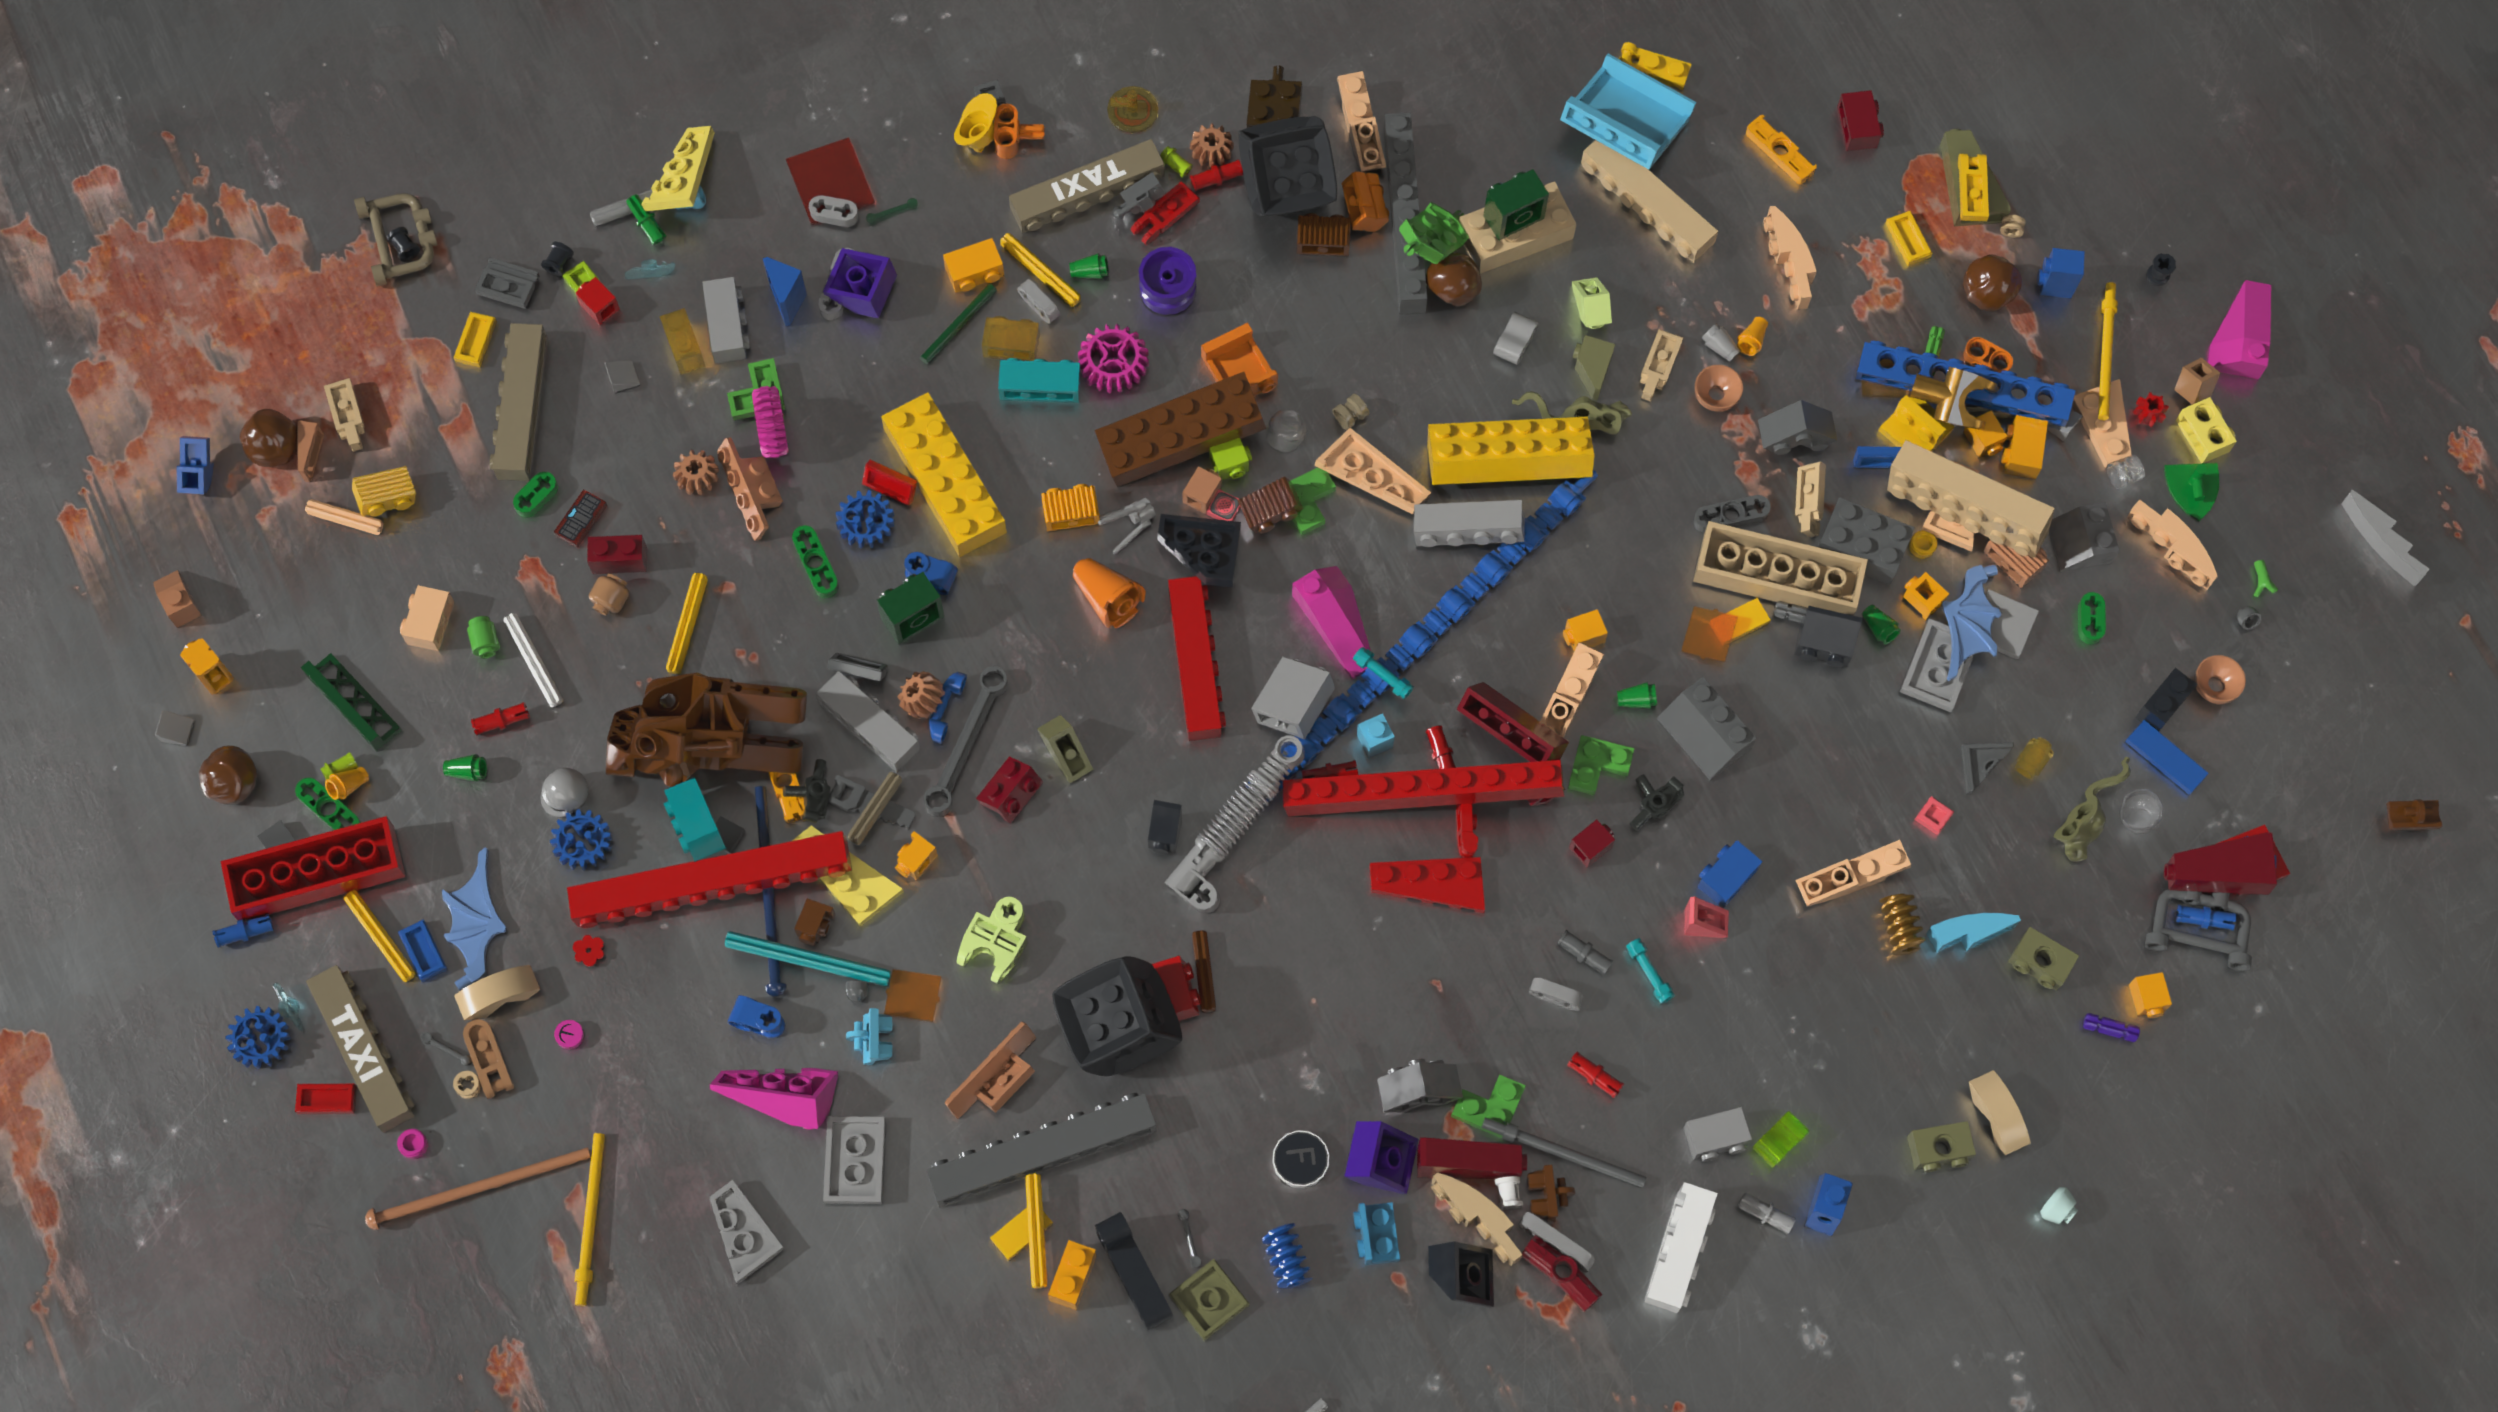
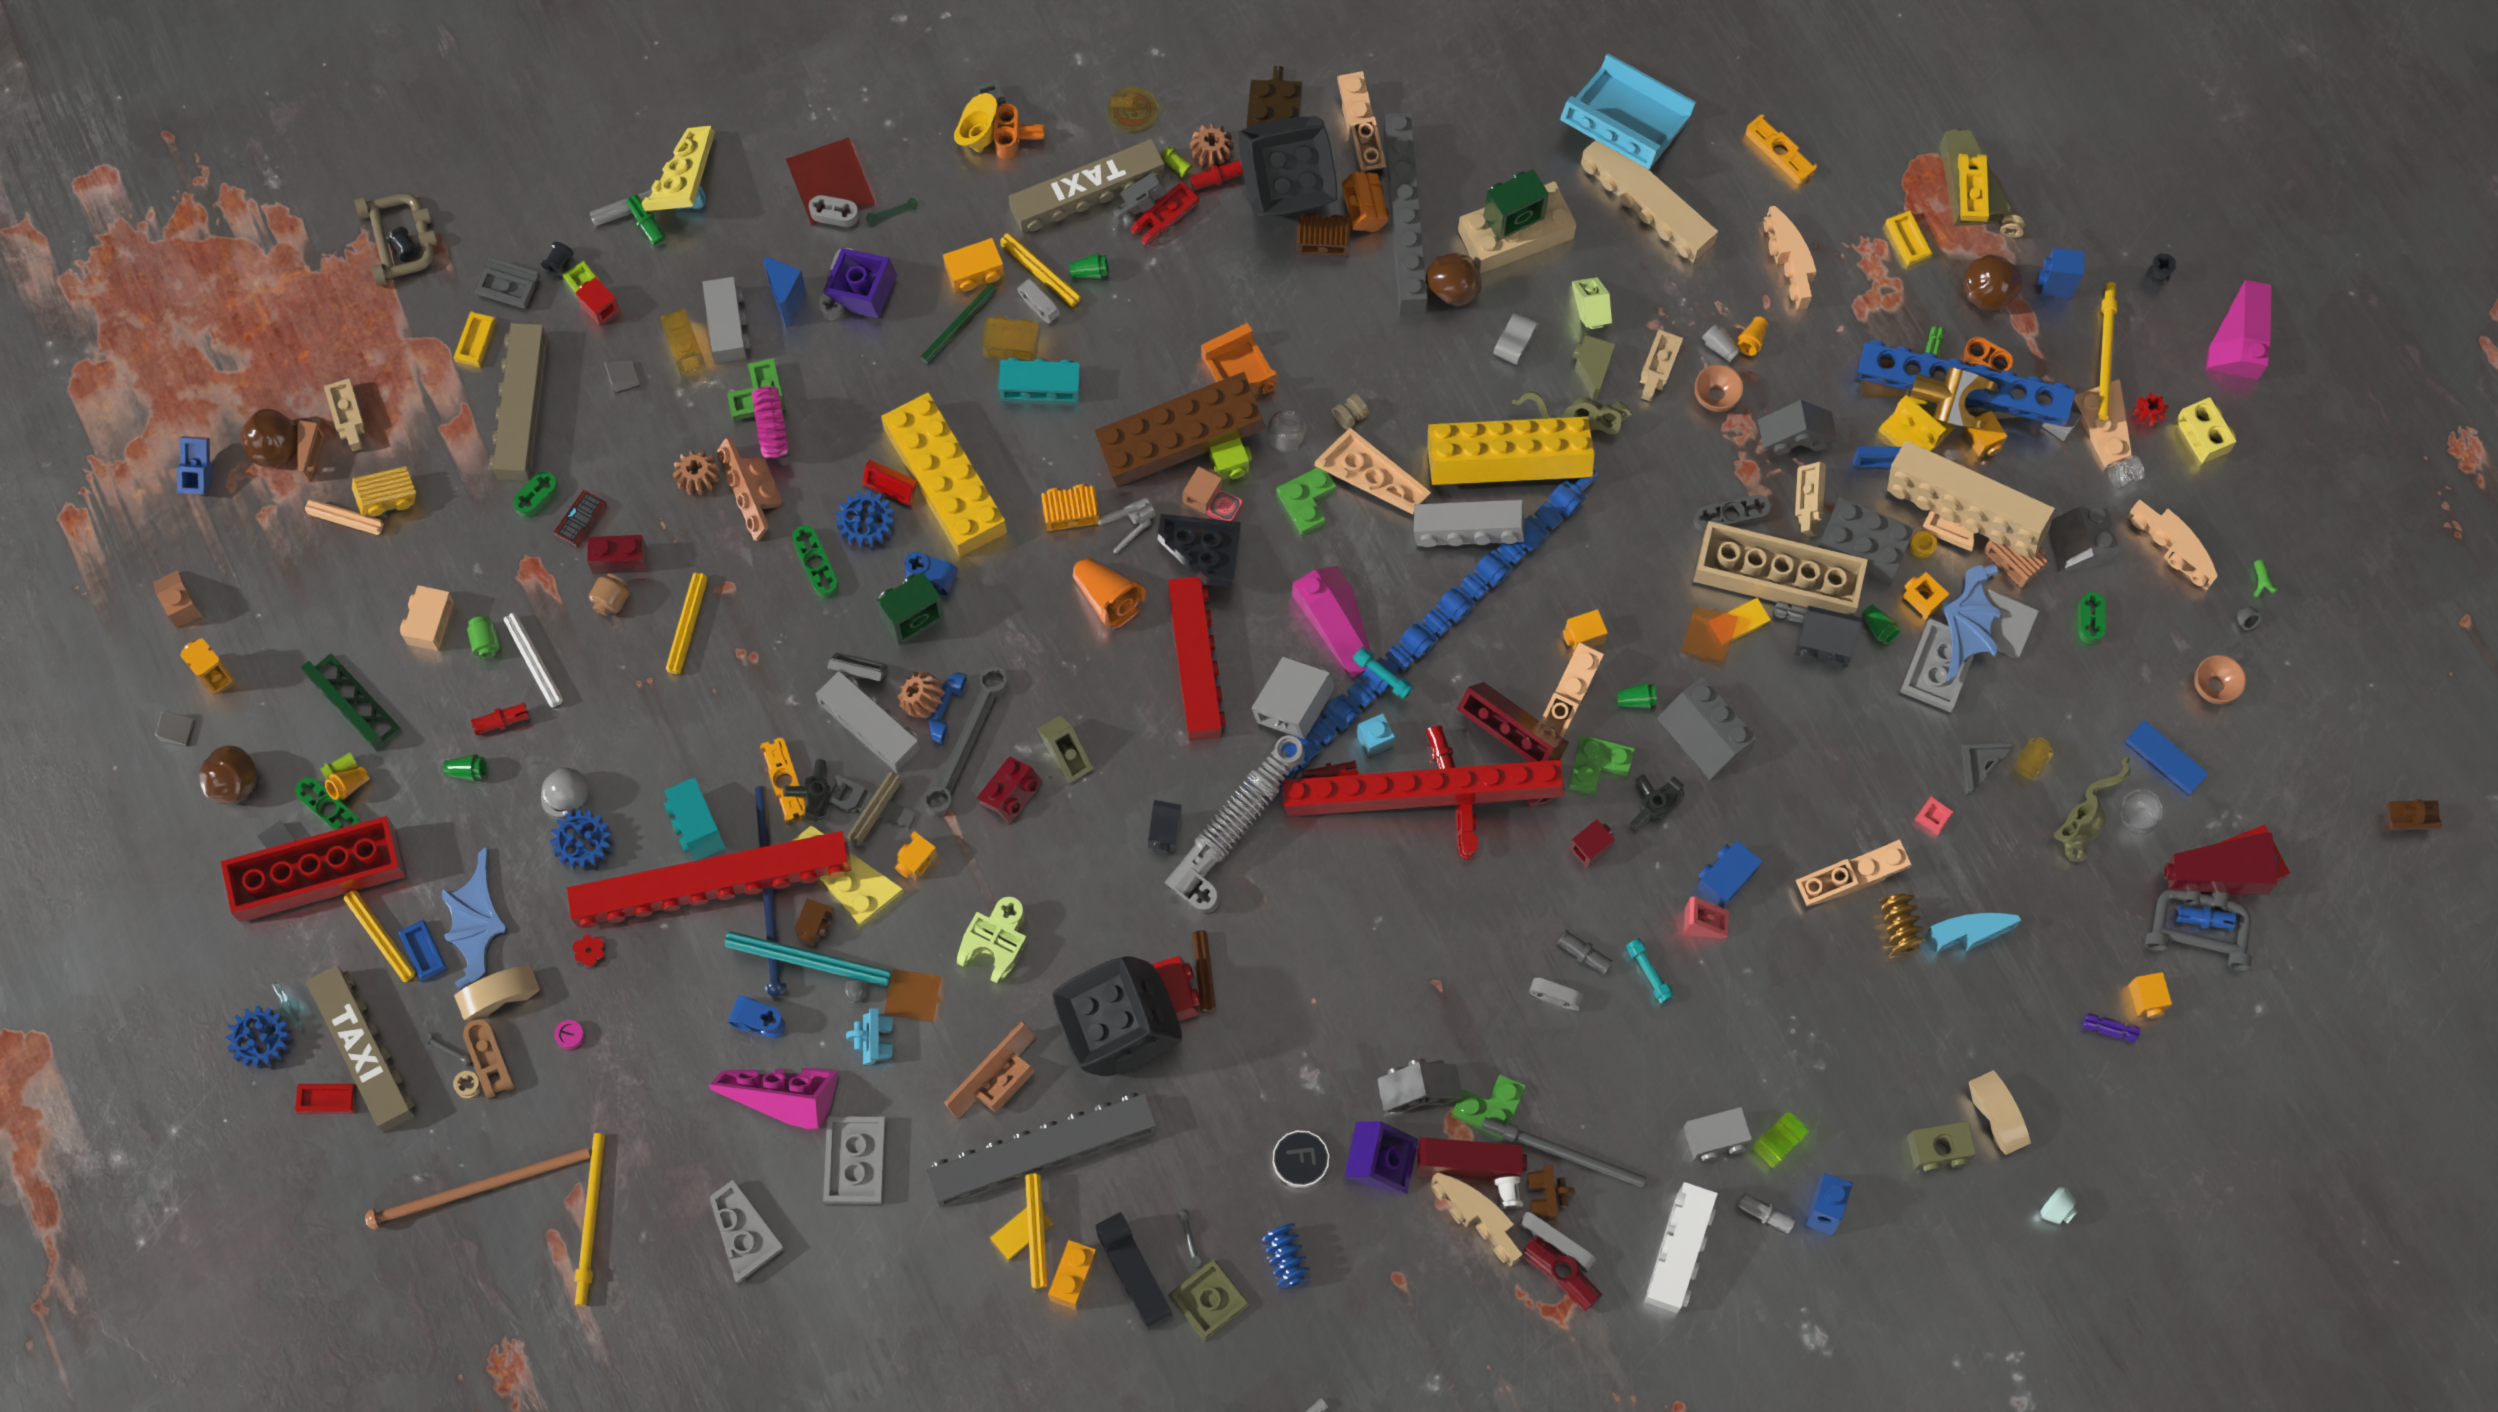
(243, 930): blue pin -> none
(412, 1143): dark pink tile -> none
(650, 269): clear light blue piece -> none
(704, 727): reddish brown piece -> none
(729, 833): dark grey tile -> none
(1113, 372): dark pink gear -> none
(1167, 280): dark purple wheel -> none
(1270, 505): reddish brown brick -> none
(1378, 1233): dark azure bracket -> none
(1433, 233): bright green plate -> none
(1440, 881): red wing -> none
(1463, 1272): black slope -> none
(1595, 1074): red pin -> none
(1660, 67): yellow plate -> none
(1860, 120): dark red brick -> none
(2025, 447): light orange brick -> none
(2059, 959): olive brick -> none
(2166, 699): black brick -> none
(2193, 487): green shield -> none
(2197, 381): medium nougat brick -> none
(2377, 531): light grey slope -> none

